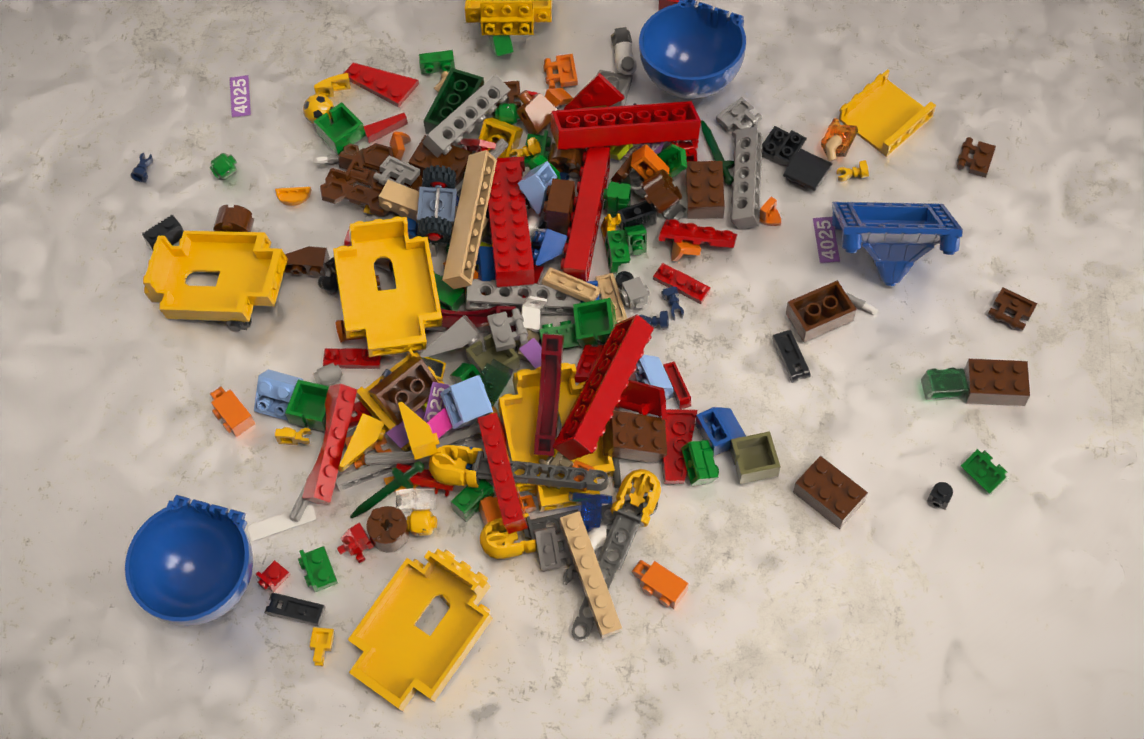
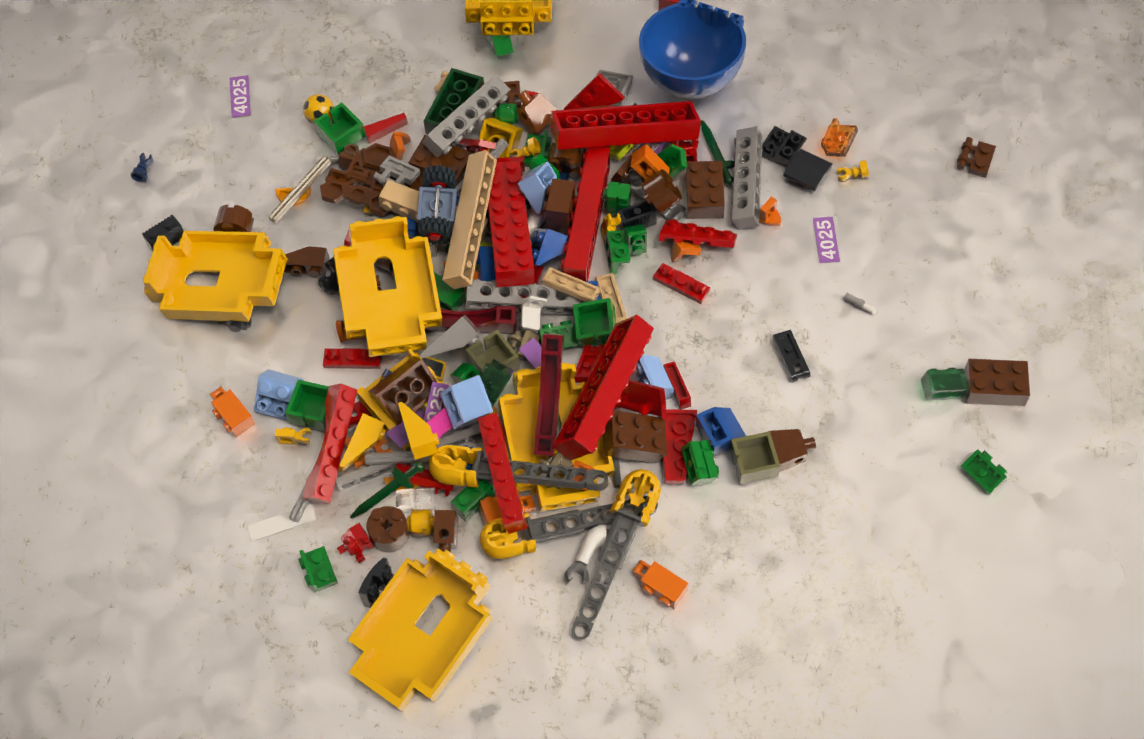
(189, 562): blue windscreen -> none
(223, 166): green head -> none
(272, 576): red bracket -> none
(295, 609): black plate -> none
(299, 189): none -> axle
(320, 642): yellow plate -> none
(328, 374): light grey brick -> none
(335, 83): yellow slope -> none
(375, 580): none -> black slope
(384, 84): red wing -> none
(436, 62): green bracket -> none
(445, 524): none -> reddish brown torso
(501, 329): light grey plate -> none
(548, 550): light grey plate -> none
(558, 97): orange tile -> none
(566, 71): orange plate -> none
(590, 507): clear blue piece -> none
(590, 575): tan brick -> none
(622, 277): black tile -> none
(623, 51): piece -> none
(634, 293): light grey brick -> none
(663, 321): dark blue piece -> none
(671, 295): dark blue piece -> none
(736, 113): light grey plate -> none
(791, 447): none -> reddish brown torso
(820, 311): reddish brown brick -> none
(830, 492): reddish brown brick -> none
(831, 146): tan arm -> none
(885, 114): yellow panel -> none
(896, 233): blue piece -> none
(940, 495): black plate -> none
(1014, 304): reddish brown plate -> none

